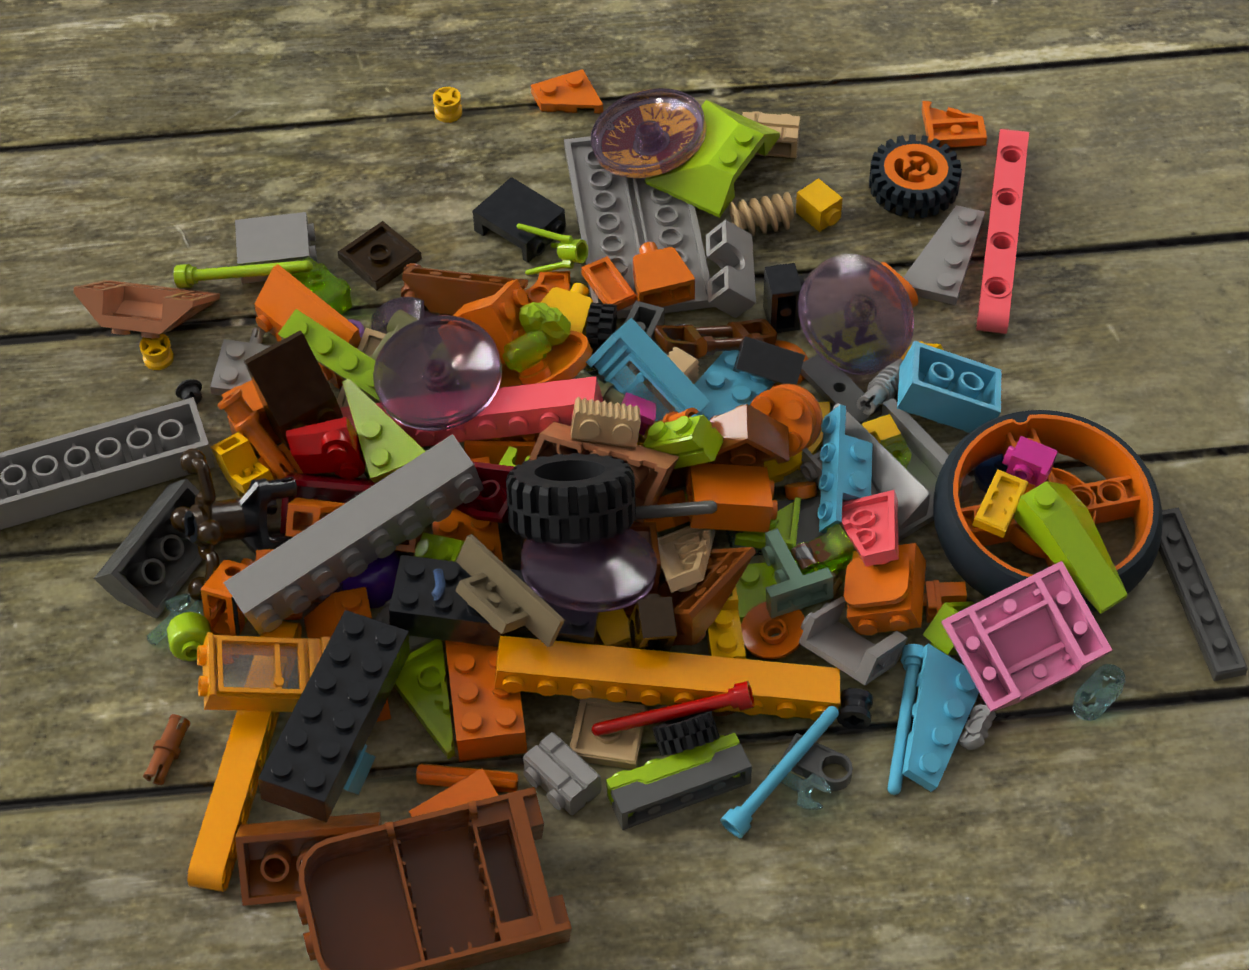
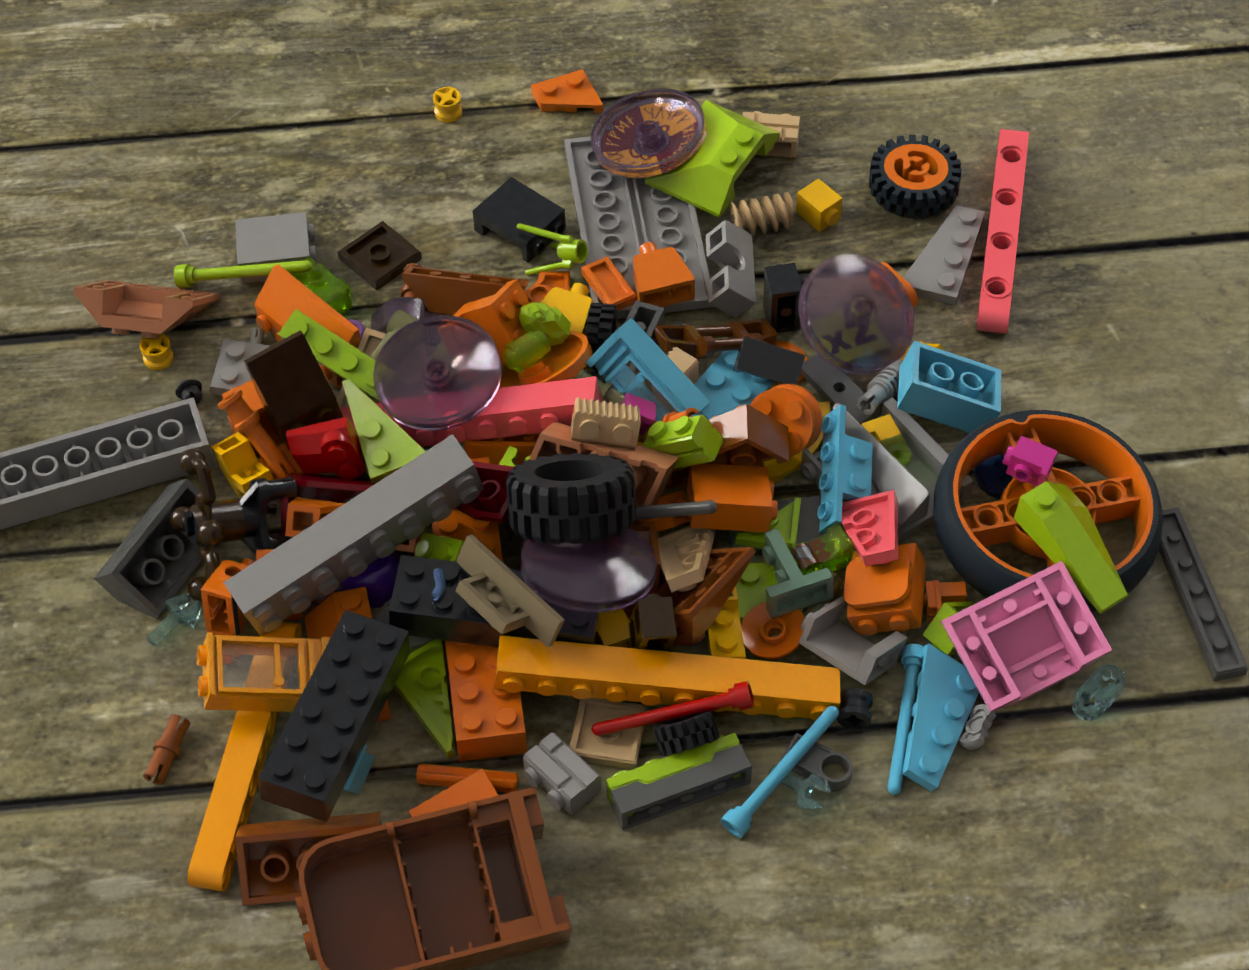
(186, 633): lime head -> none
(801, 490): orange tile -> none
(953, 127): orange wing -> none
(1000, 503): yellow plate -> none

